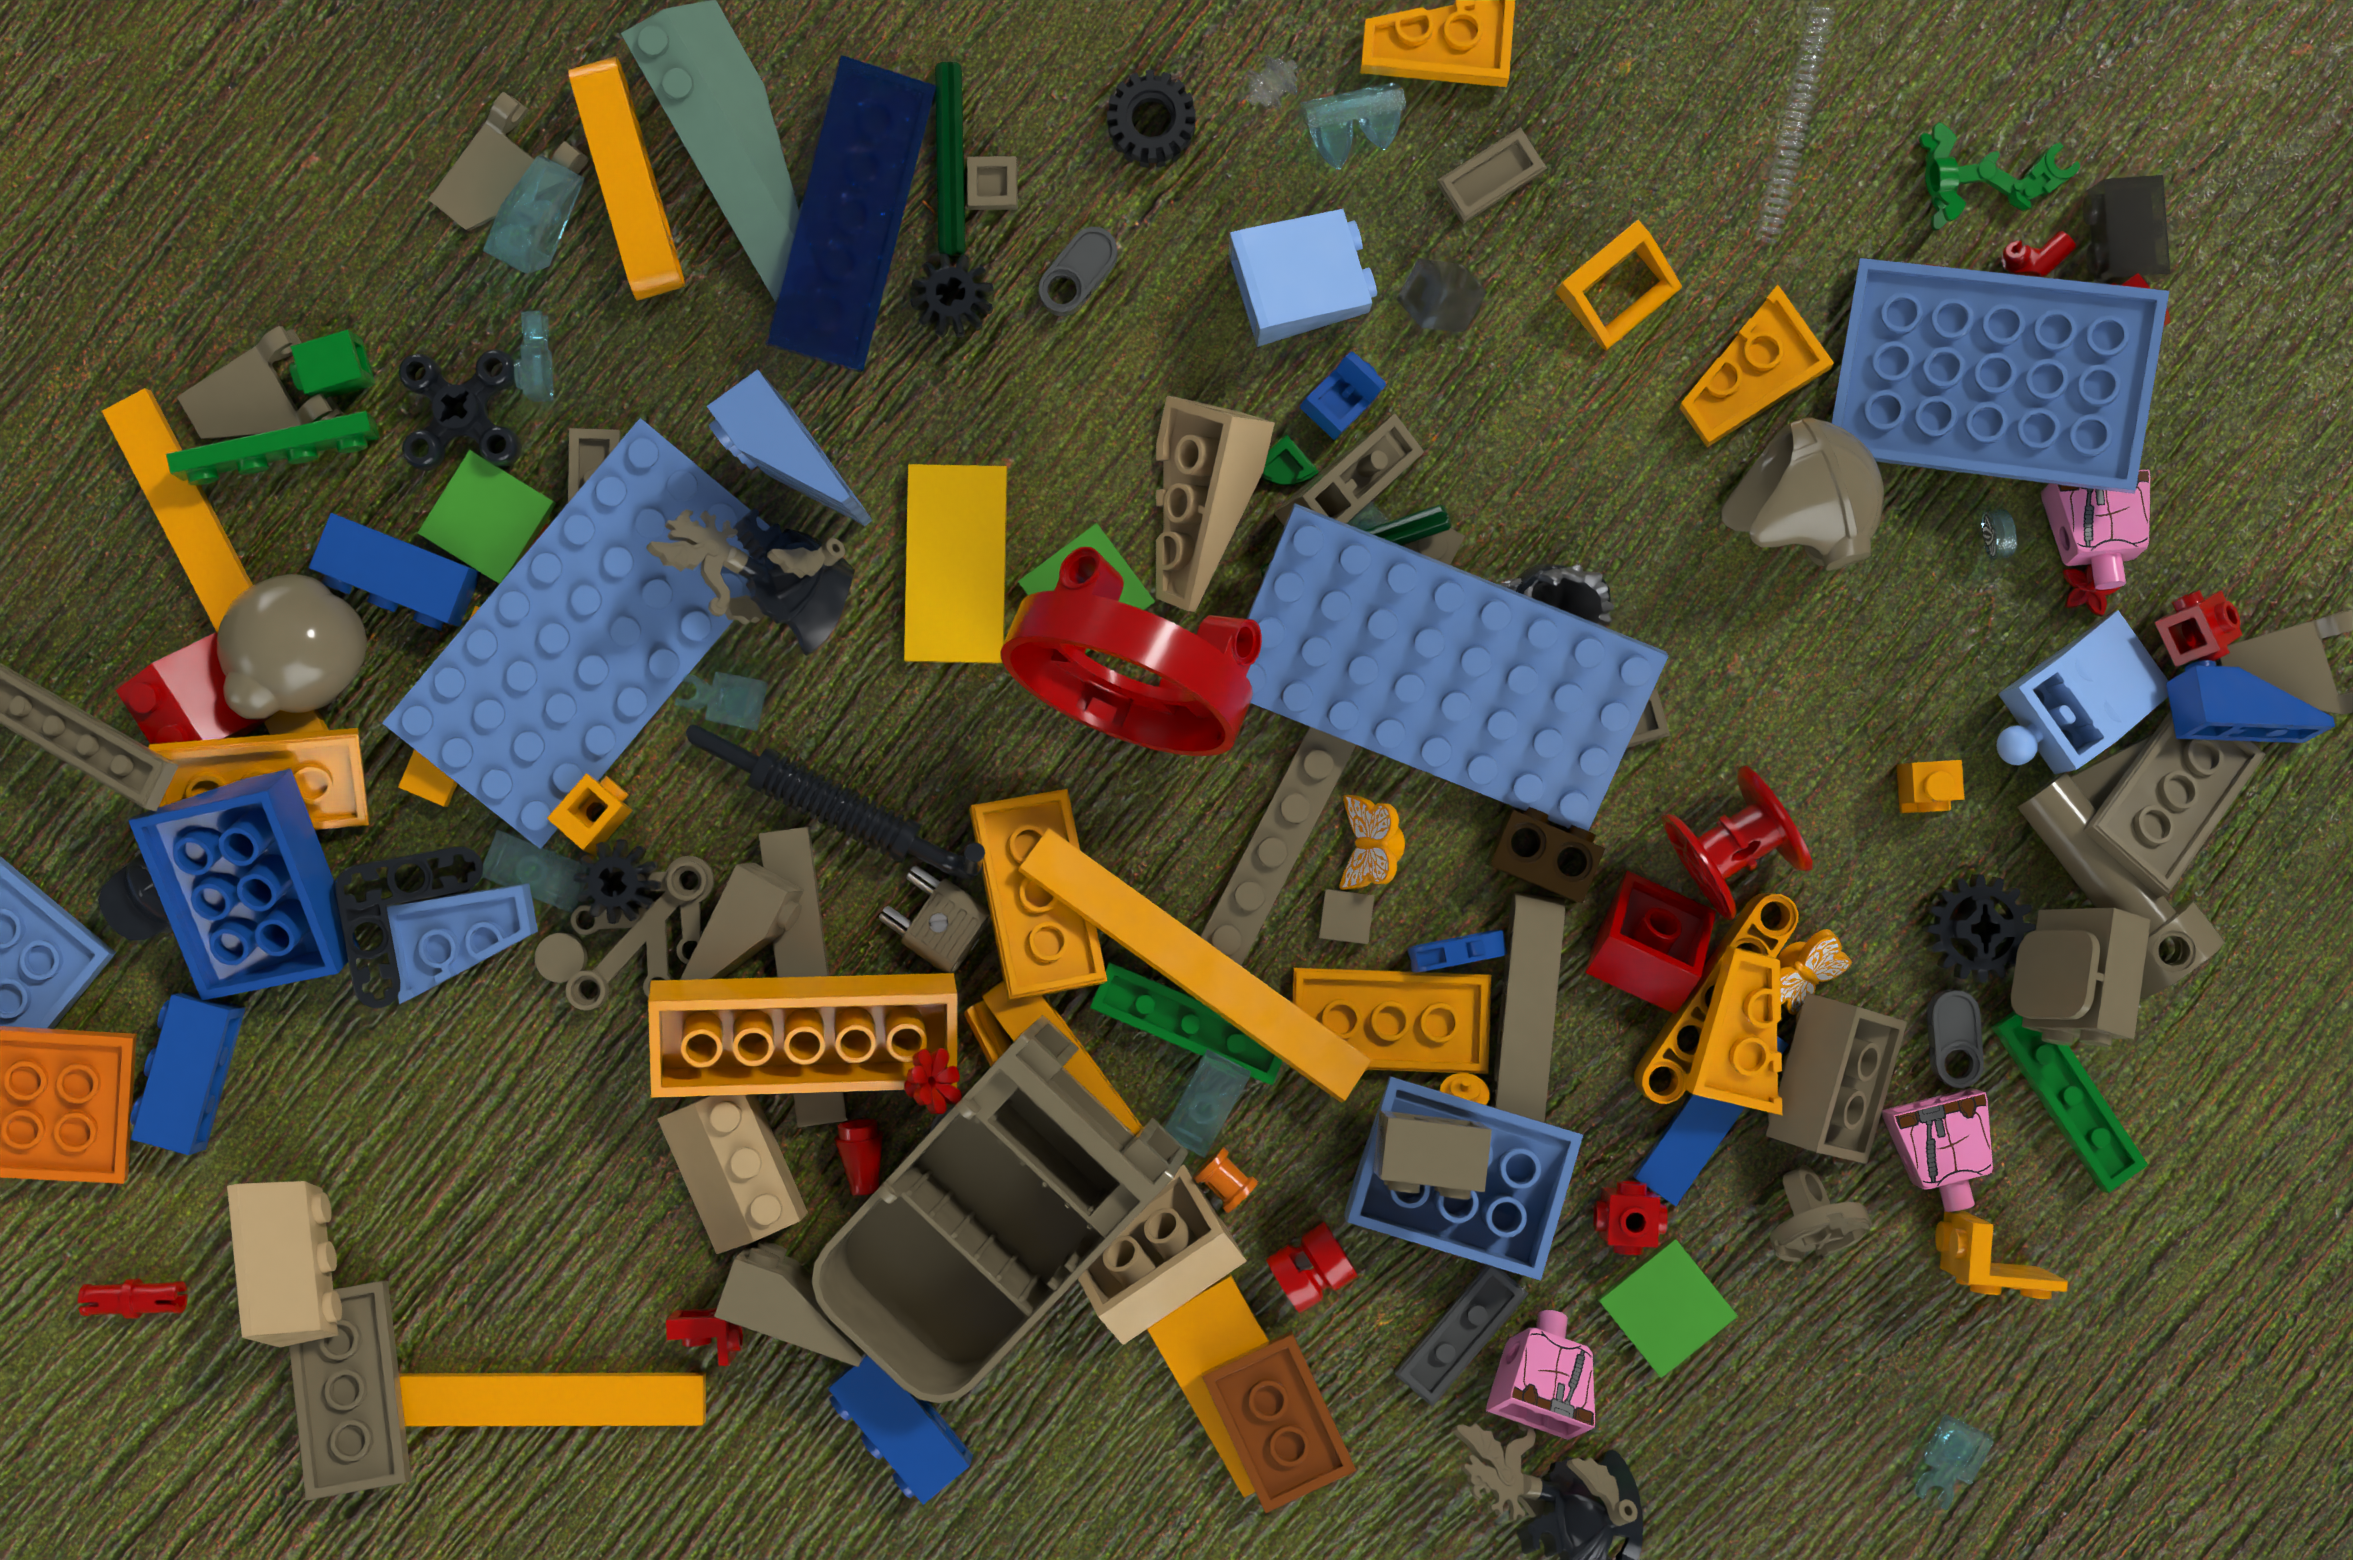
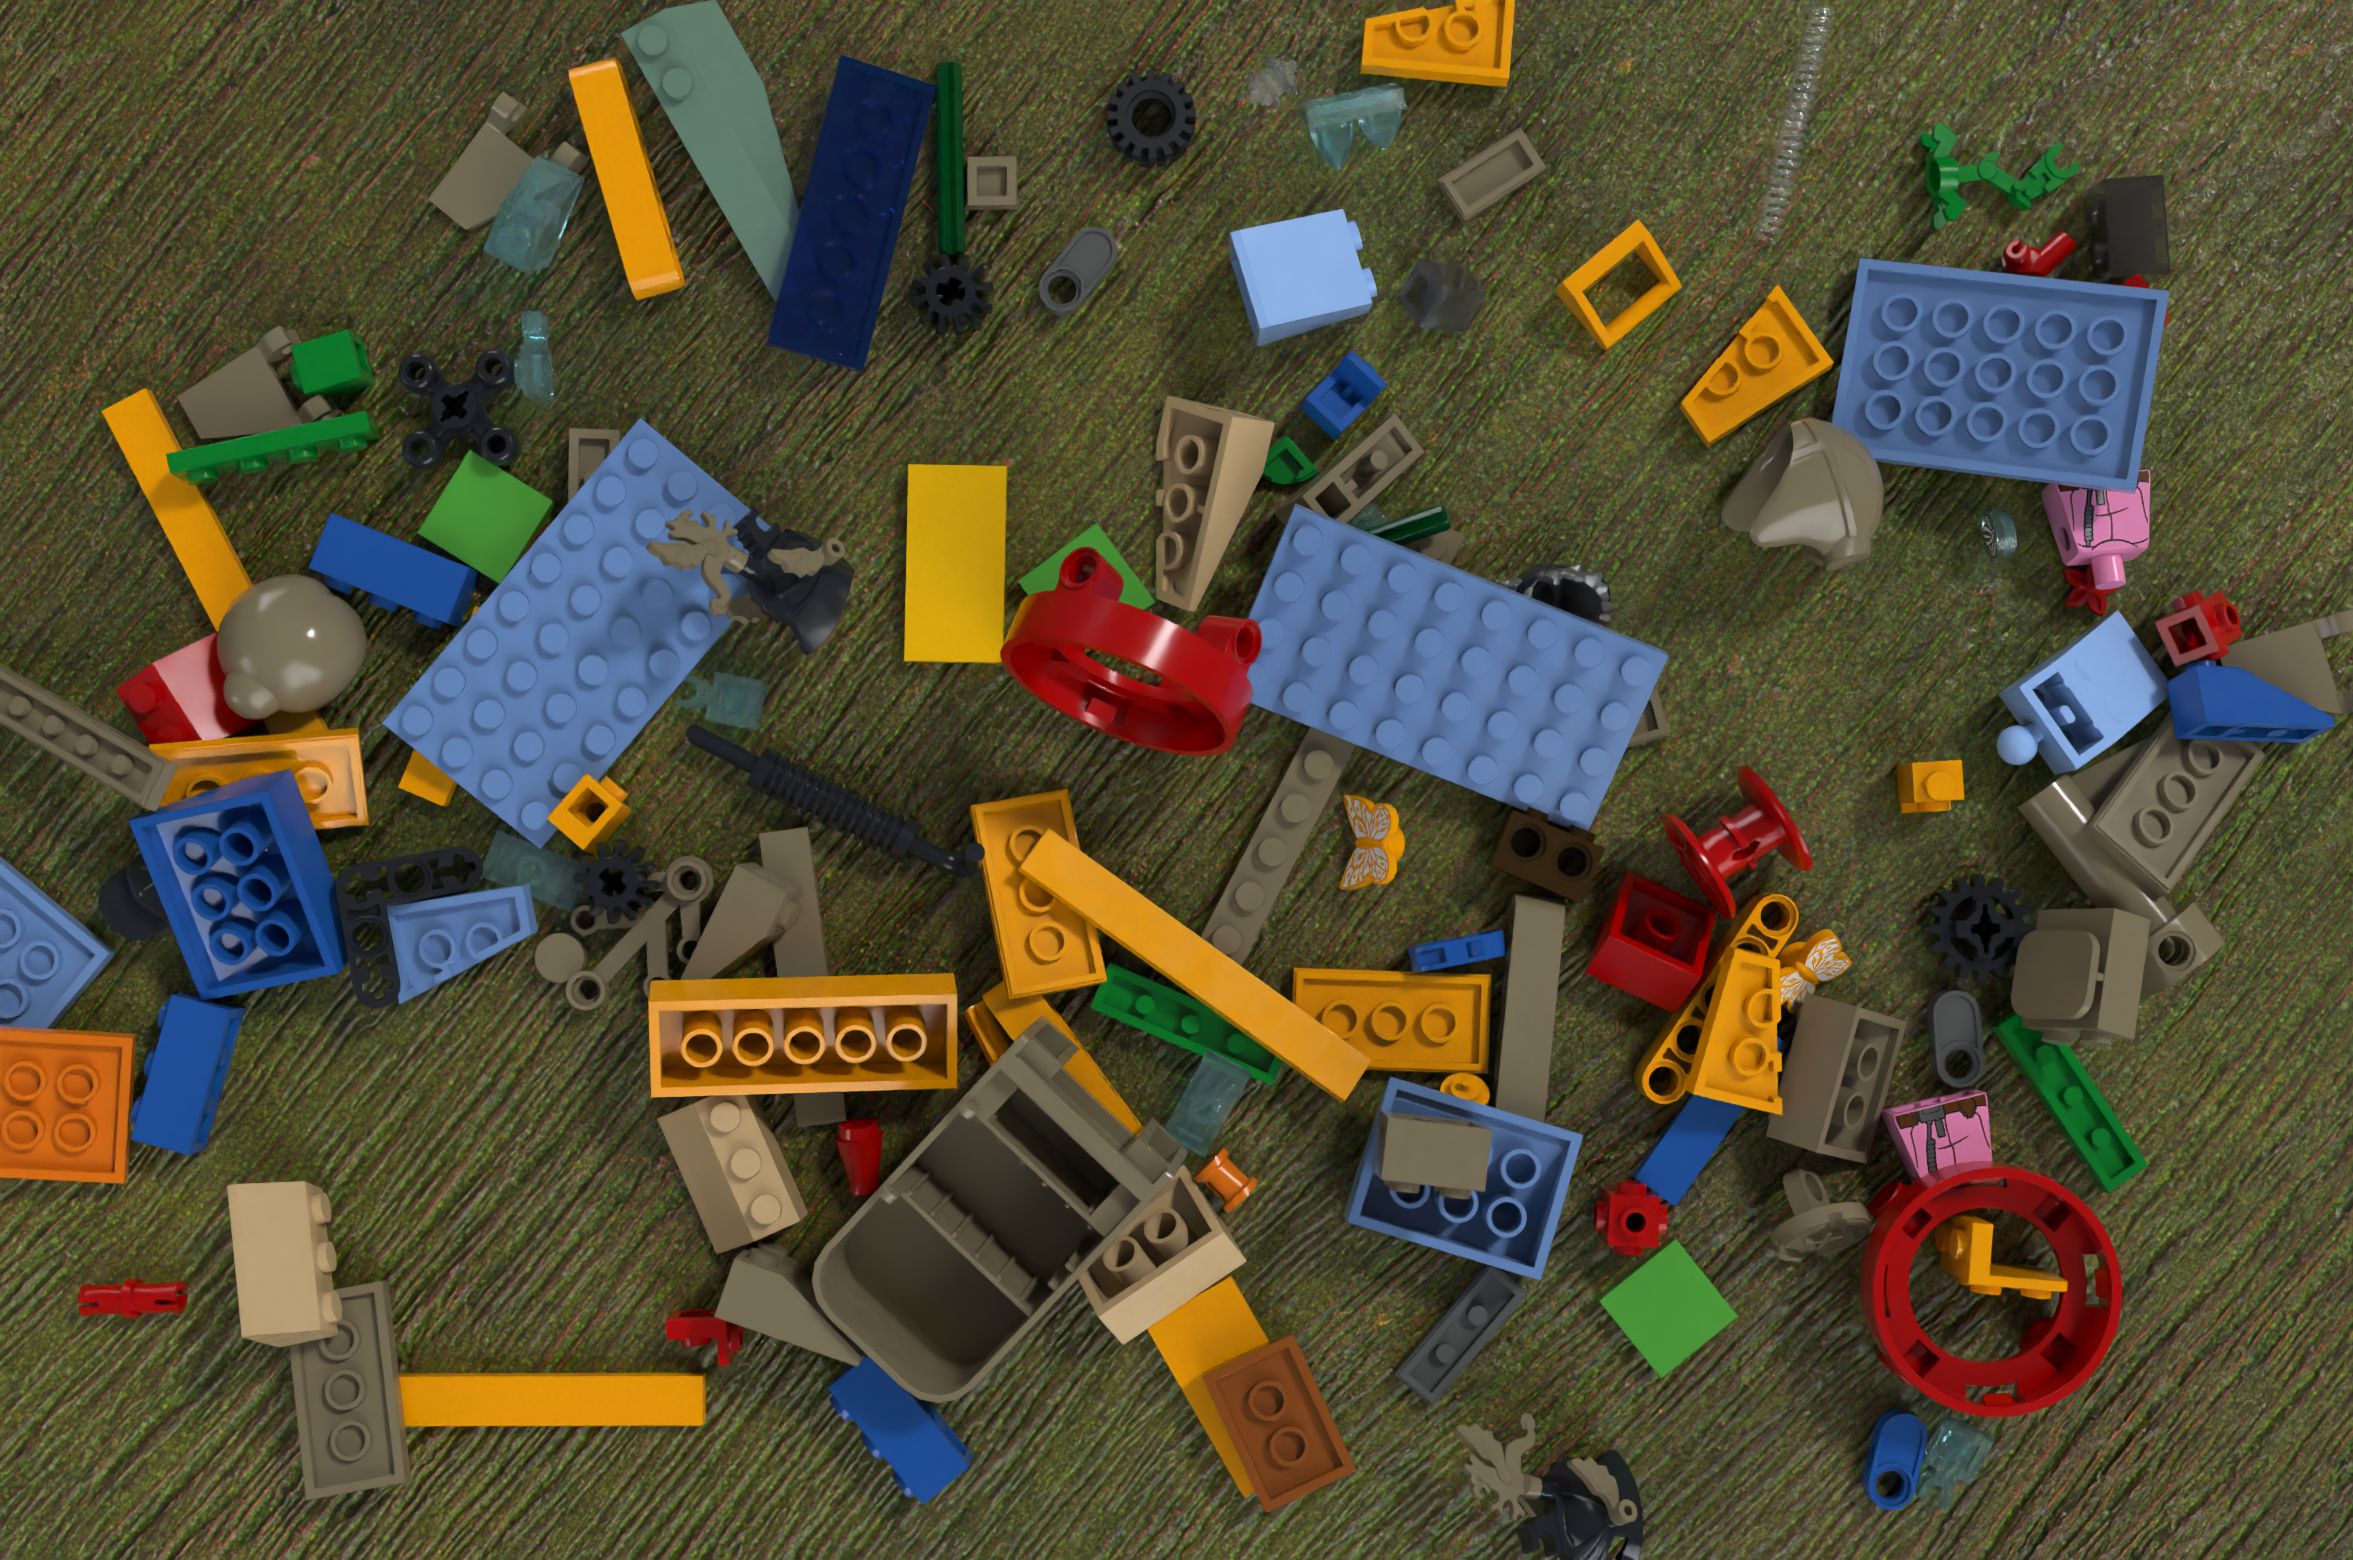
(769, 435): medium blue slope -> none
(931, 1081): red plant -> none
(945, 925): dark tan piece -> none
(1317, 1250): red wheel -> none
(1346, 916): dark tan tile -> none
(1546, 1380): bright pink torso -> none
(1895, 1446): none -> blue piece
(2055, 1350): none -> red piece

